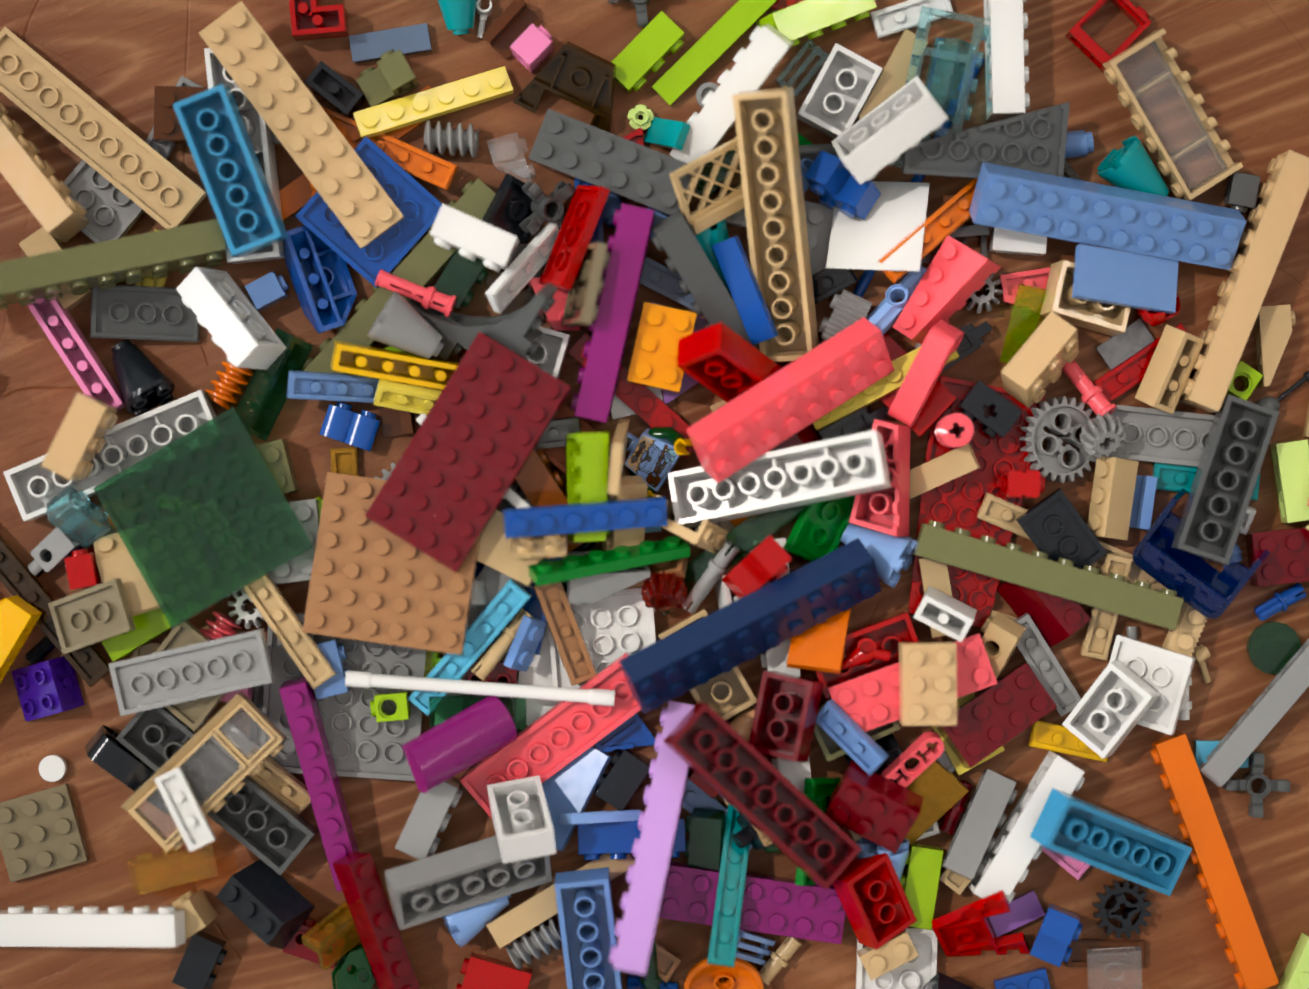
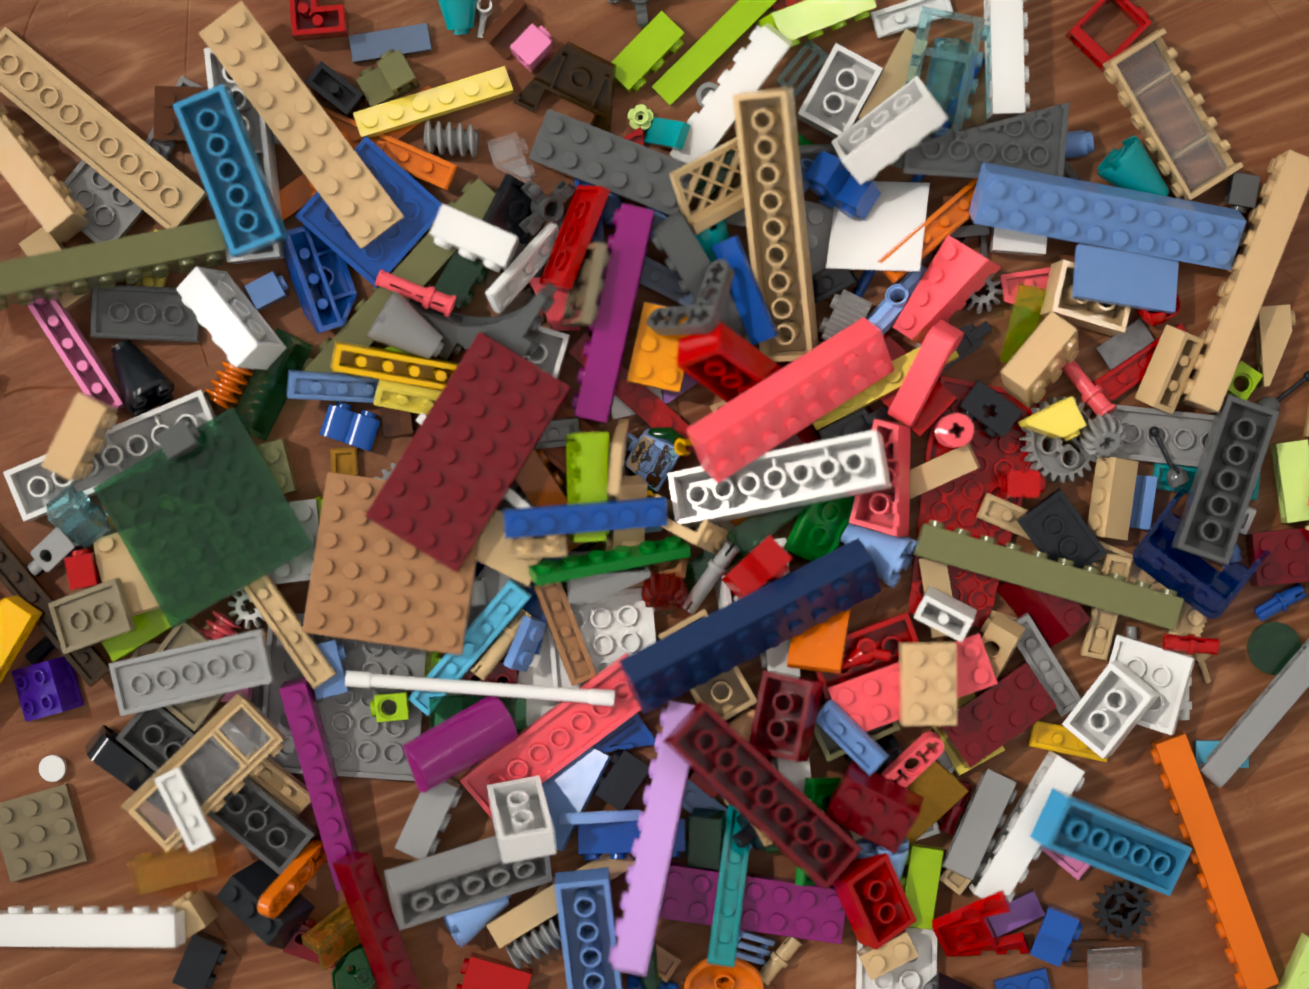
(179, 439): none -> dark grey brick
(292, 879): none -> orange beam
(717, 278): none -> dark grey beam
(1056, 420): none -> light yellow slope
(1176, 475): none -> hinge
(1190, 644): none -> red pin
(1255, 806): dark grey pin -> none

